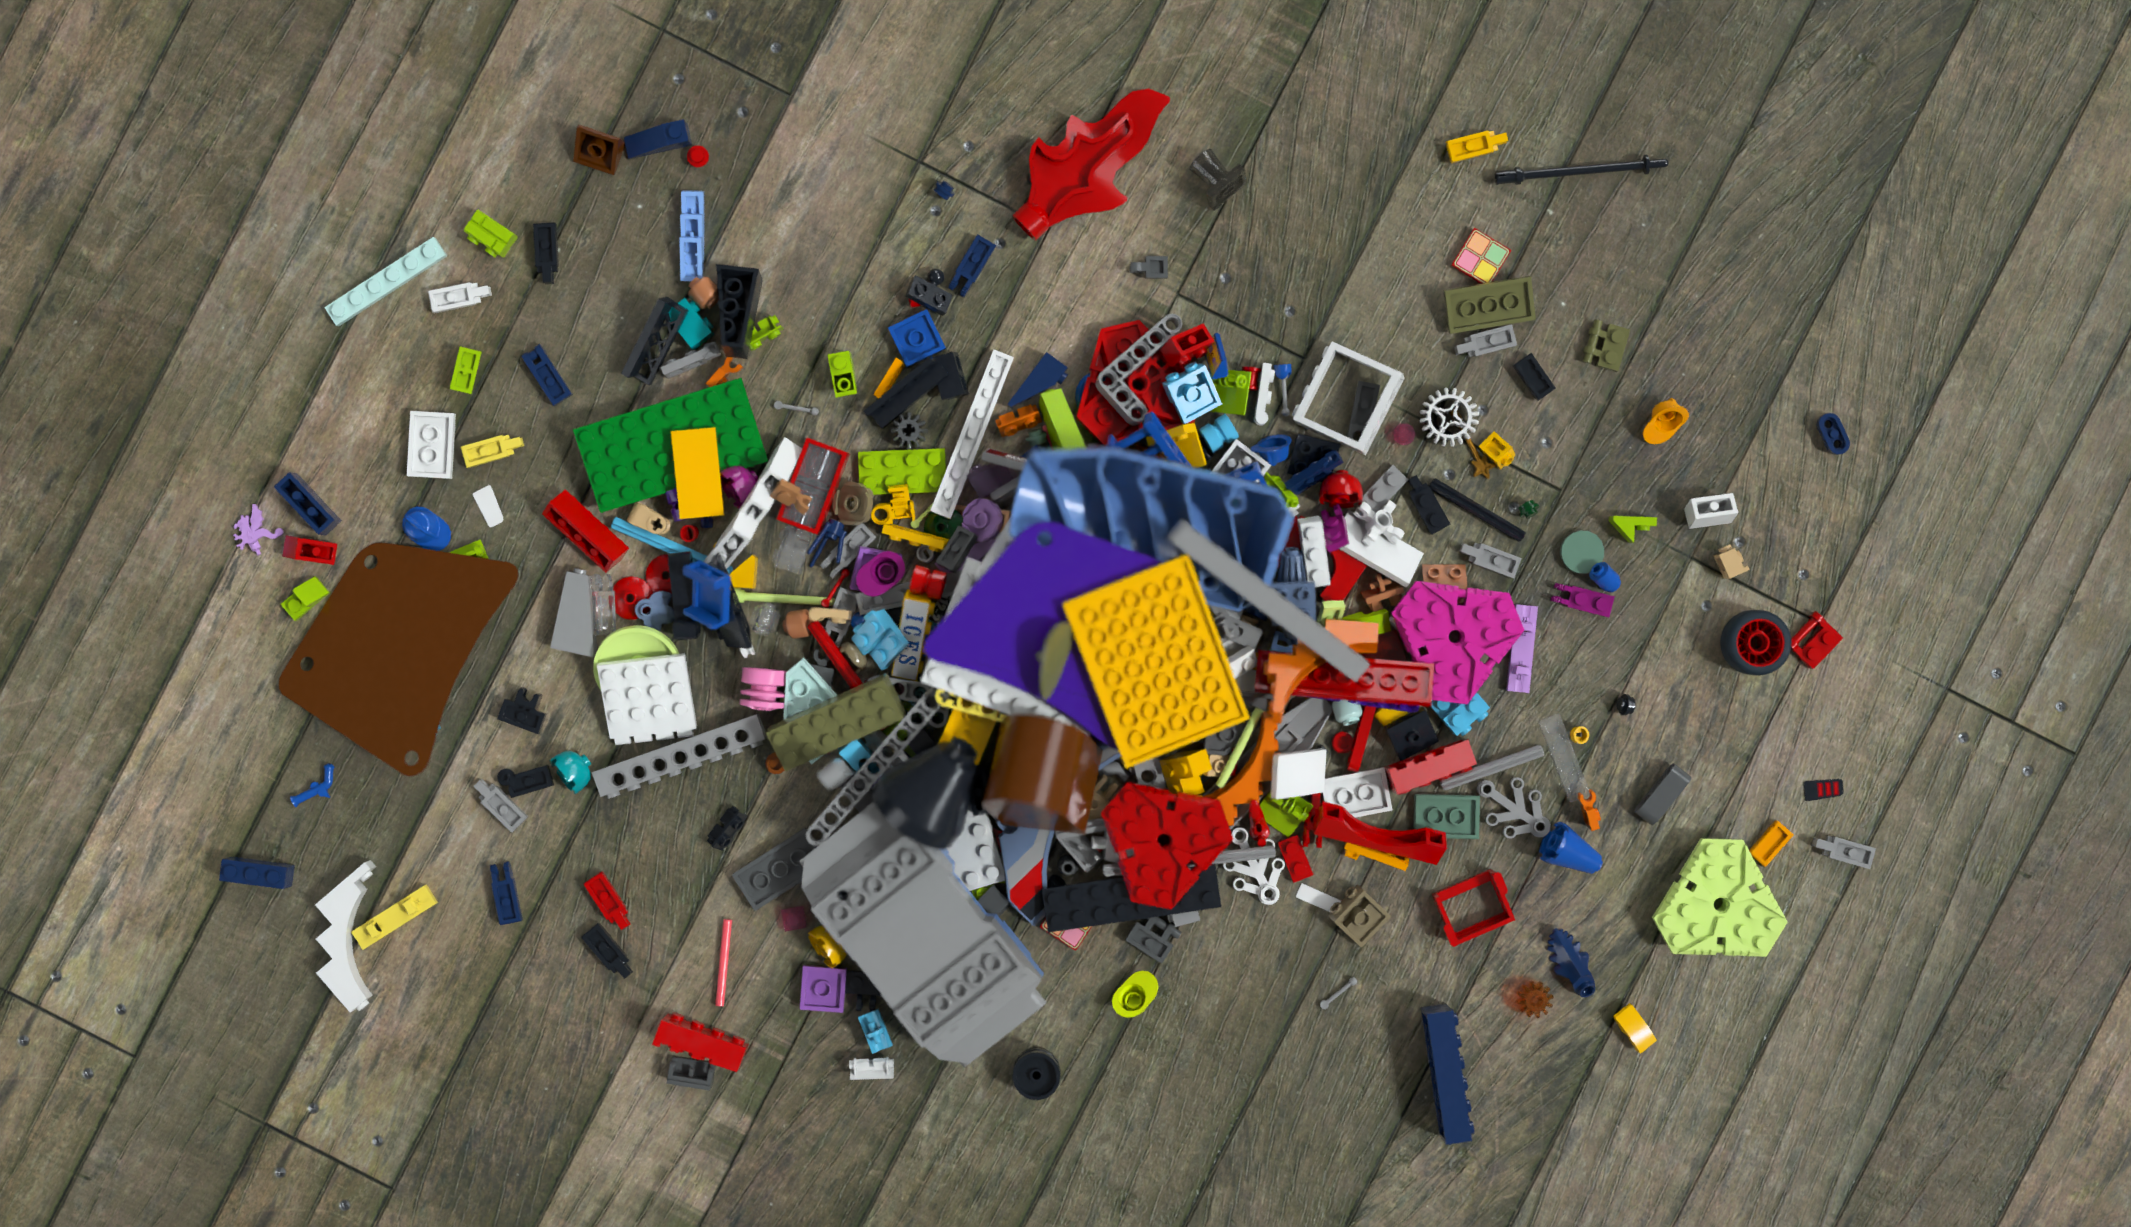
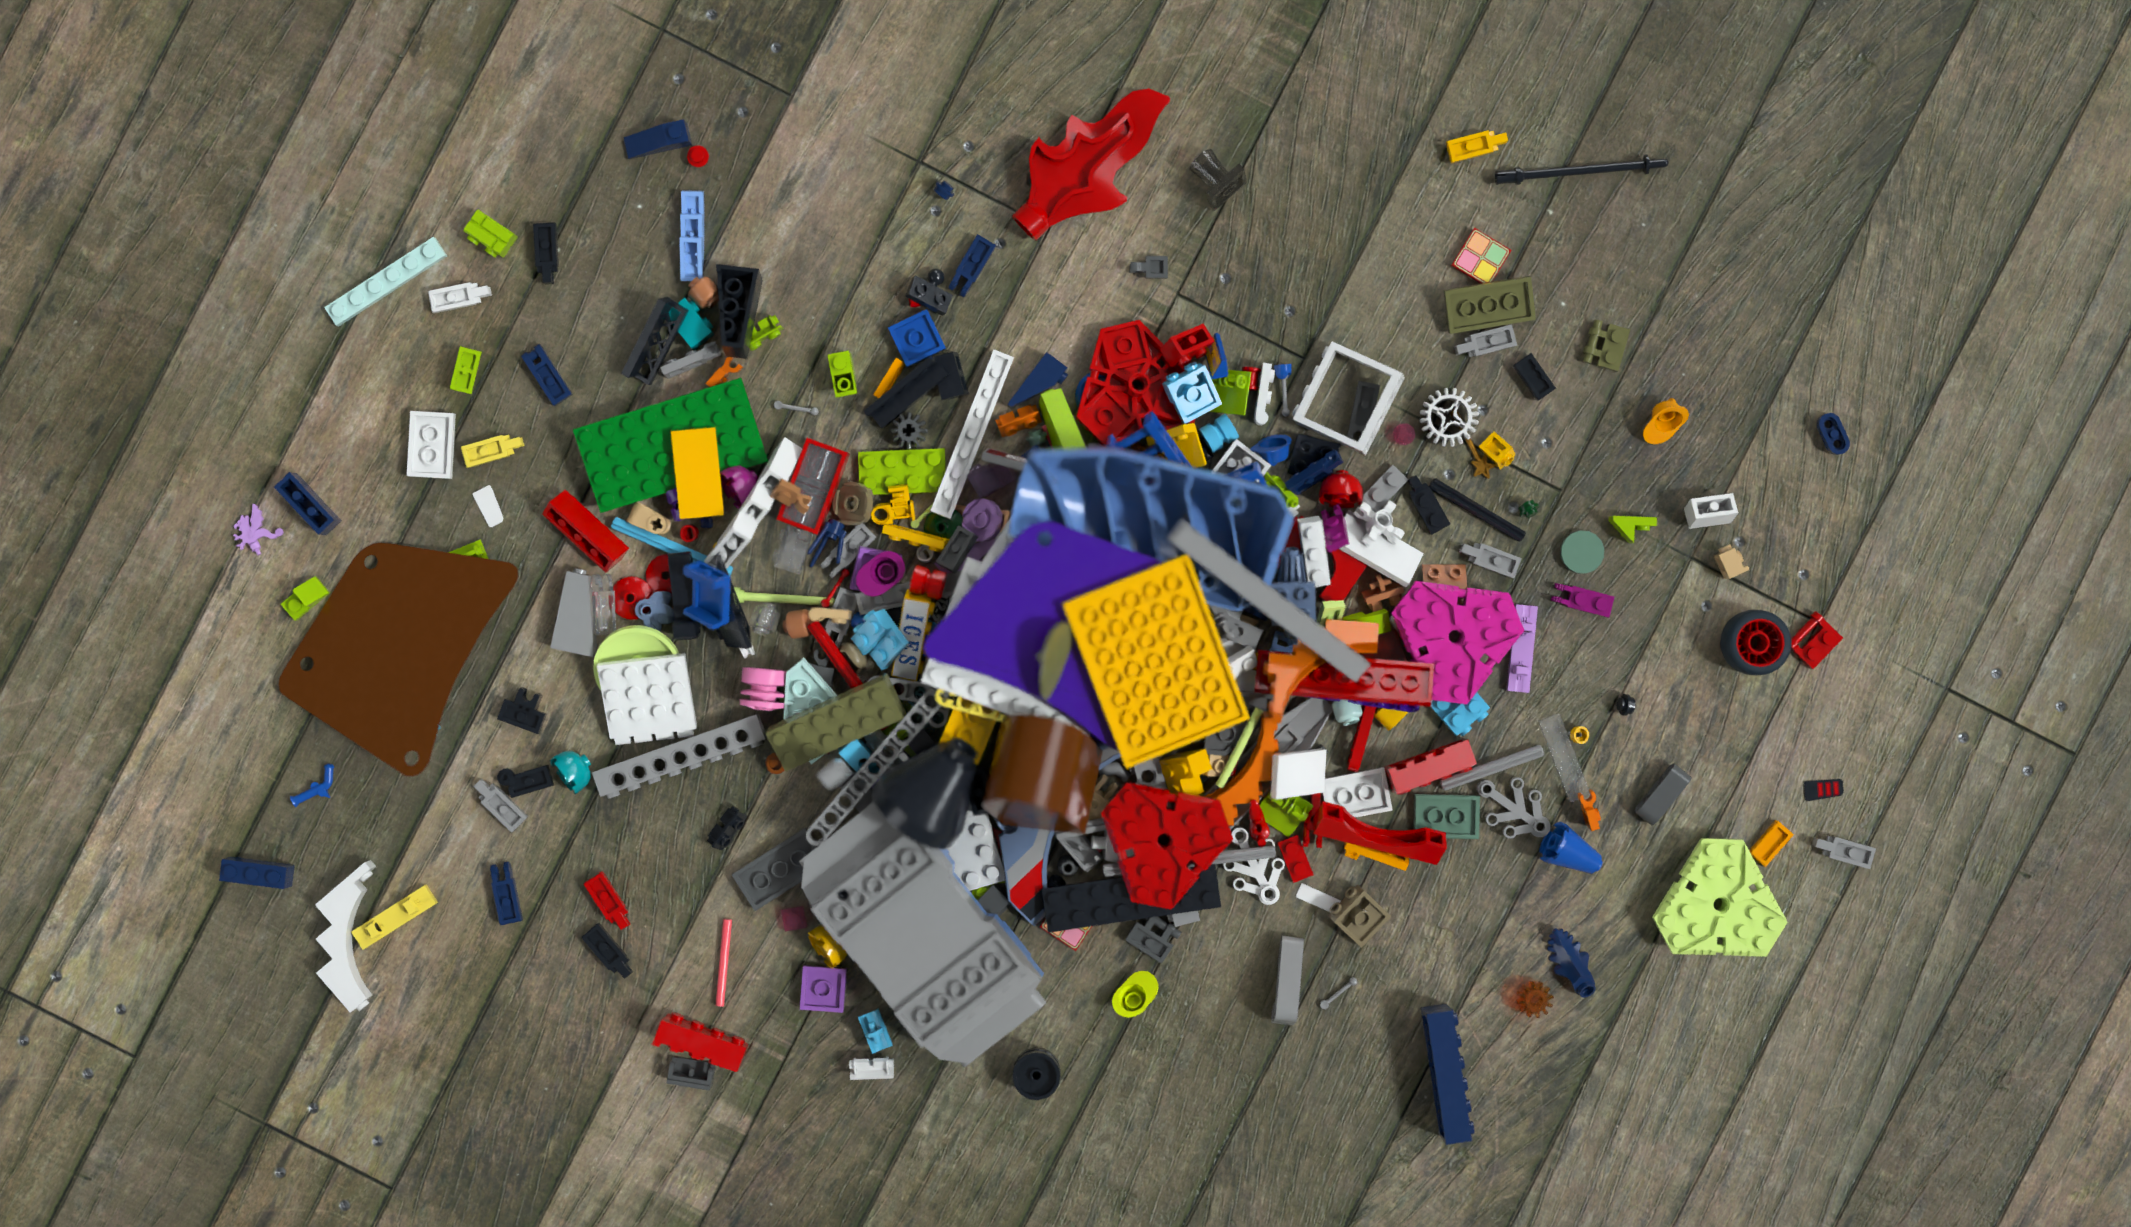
(309, 550): red slope -> none
(426, 529): blue piece -> none
(597, 149): reddish brown slope -> none
(745, 574): yellow slope -> none
(859, 983): black hinge -> none
(1006, 494): light grey plate -> none
(1133, 362): light grey beam -> none
(1288, 981): none -> light grey beam
(1342, 742): red tile -> none
(1411, 733): black plate -> none
(1481, 927): red piece -> none
(1605, 577): blue brick -> none
(1635, 1028): yellow slope -> none

